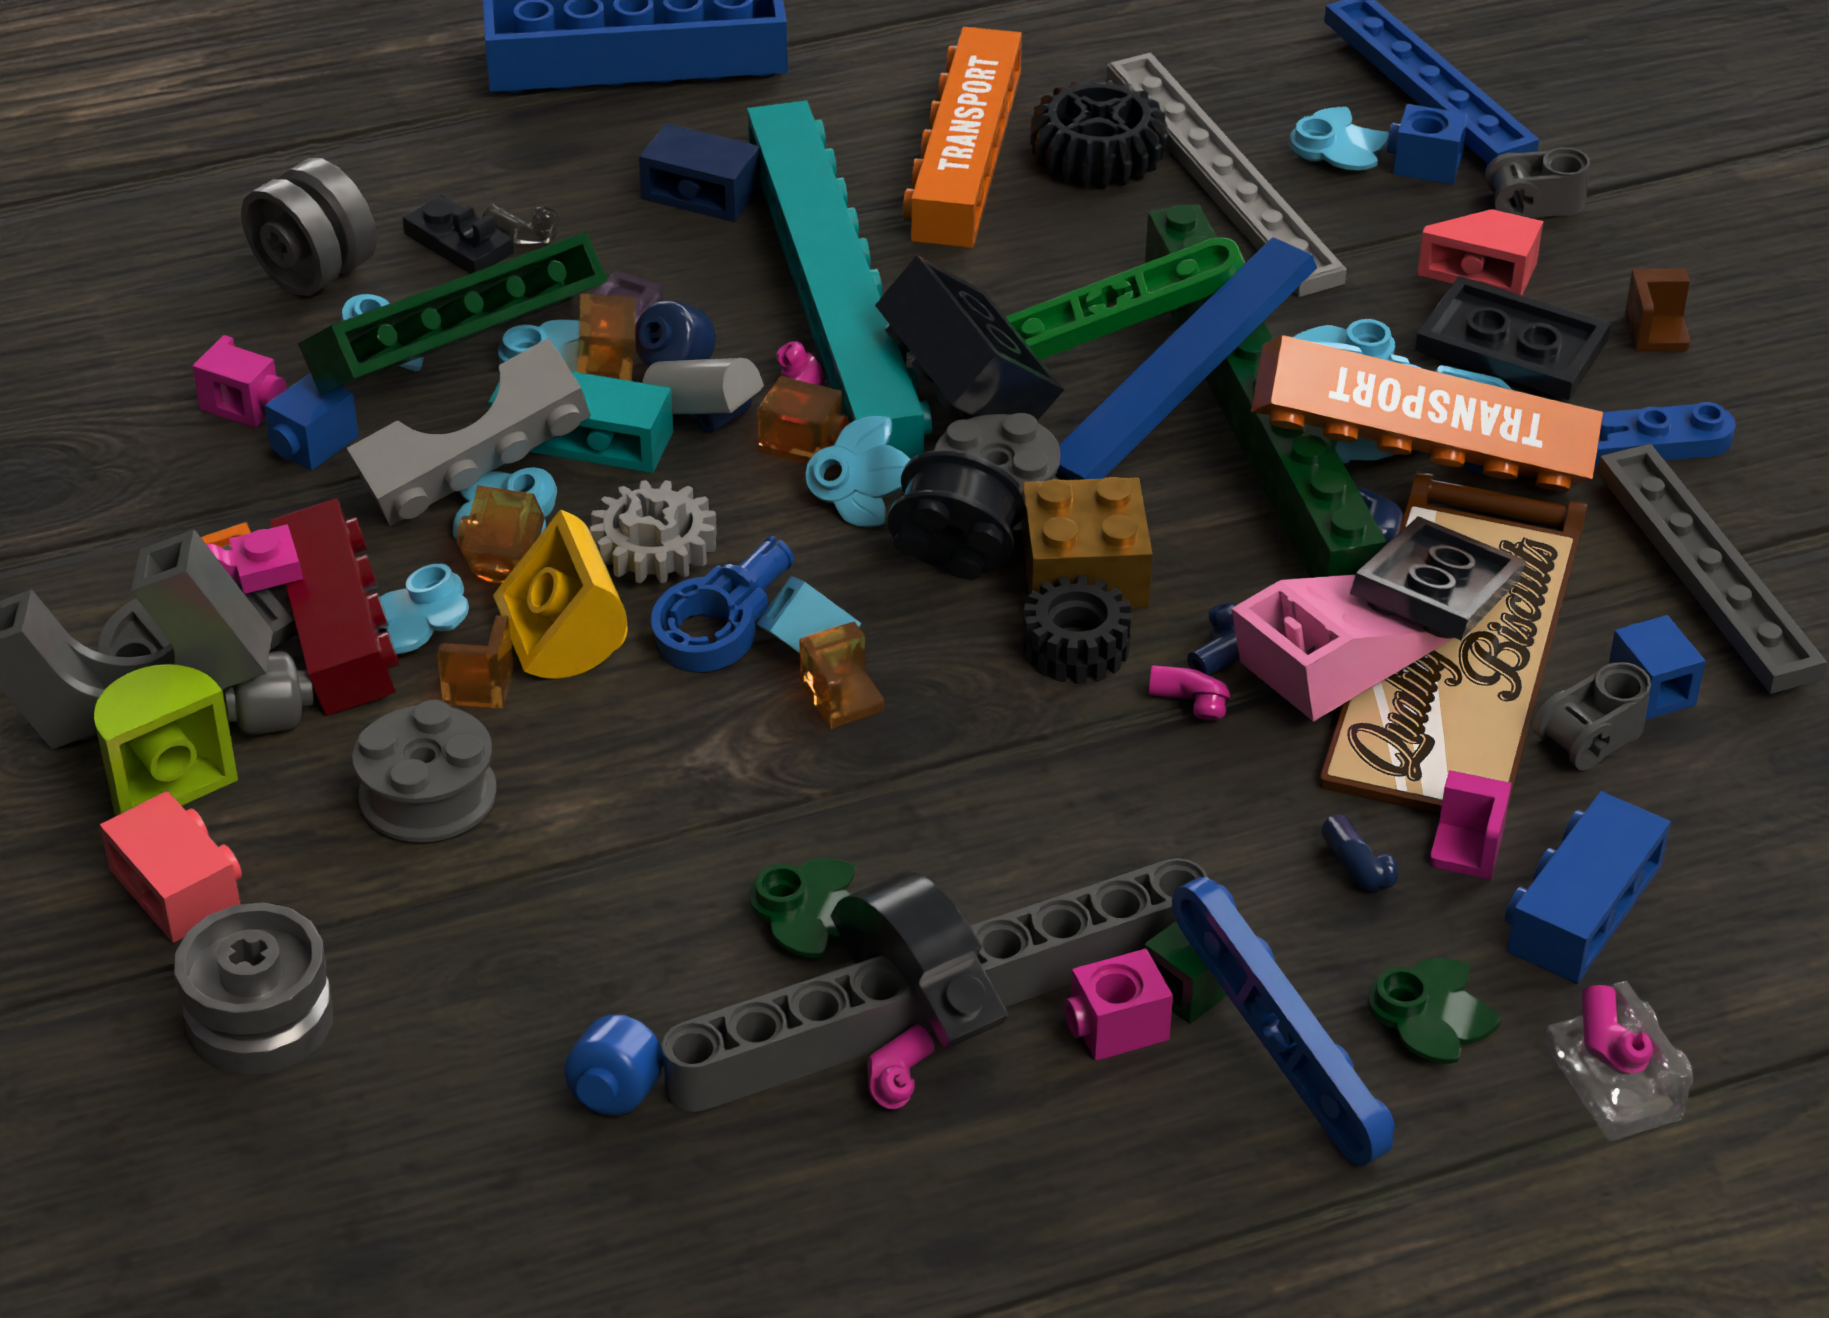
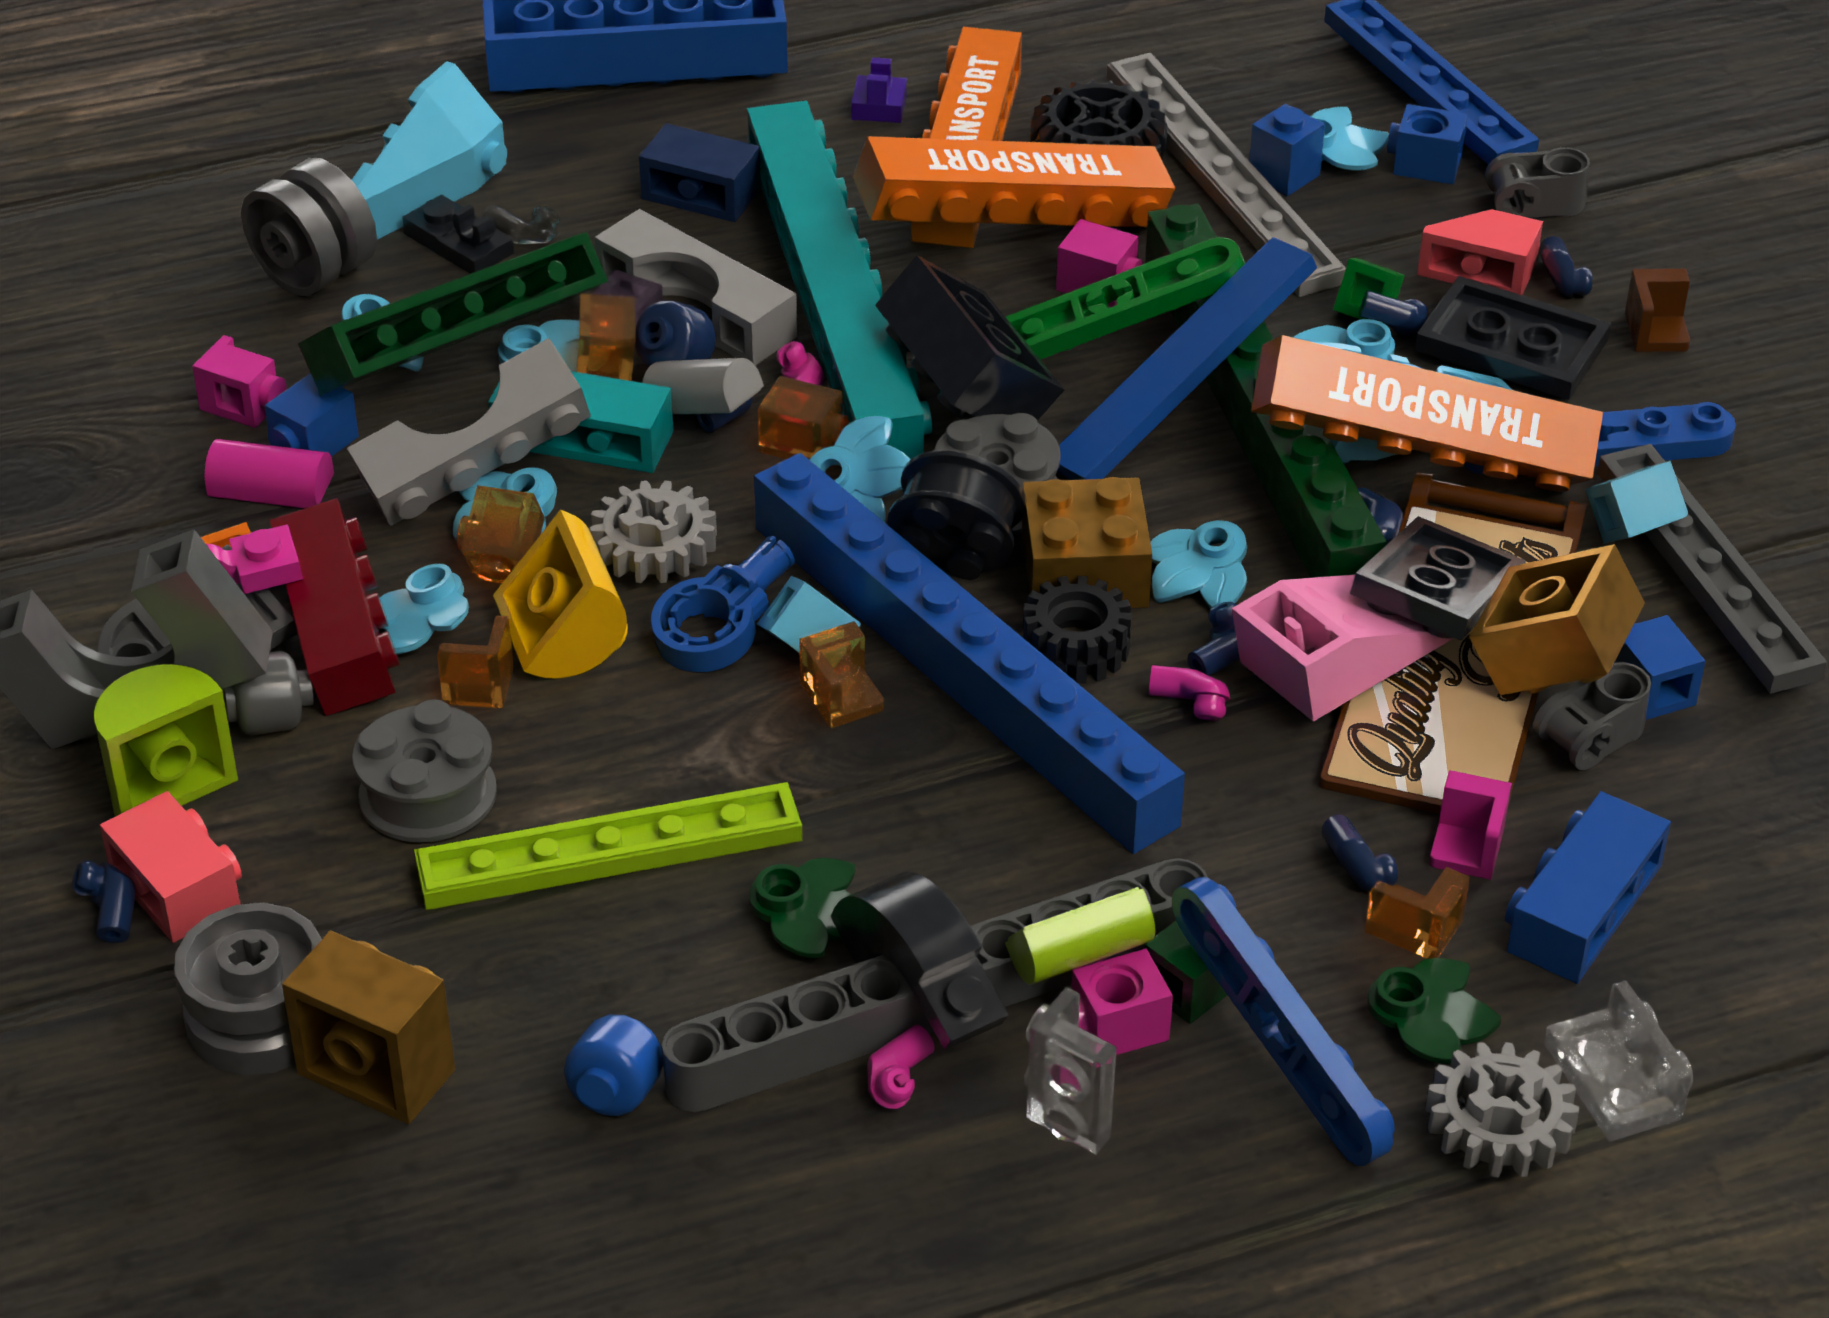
(112, 893): none -> dark blue arm
(267, 473): none -> dark pink brick
(369, 1026): none -> pearl gold brick
(442, 147): none -> medium azure wedge
(607, 845): none -> lime tile
(748, 309): none -> light grey arch
(879, 94): none -> dark purple tile
(972, 654): none -> blue brick
(1010, 182): none -> orange brick
(1069, 1075): none -> clear bracket
(1082, 936): none -> lime brick
(1093, 254): none -> dark pink brick
(1192, 565): none -> medium azure plate
(1287, 148): none -> blue brick
(1362, 277): none -> green tile
(1402, 316): none -> dark blue arm
(1416, 920): none -> clear orange panel
(1502, 1109): none -> light grey gear
(1557, 620): none -> pearl gold brick
(1560, 266): none -> dark blue arm
(1609, 1040): dark pink arm -> none
(1637, 502): none -> medium azure panel

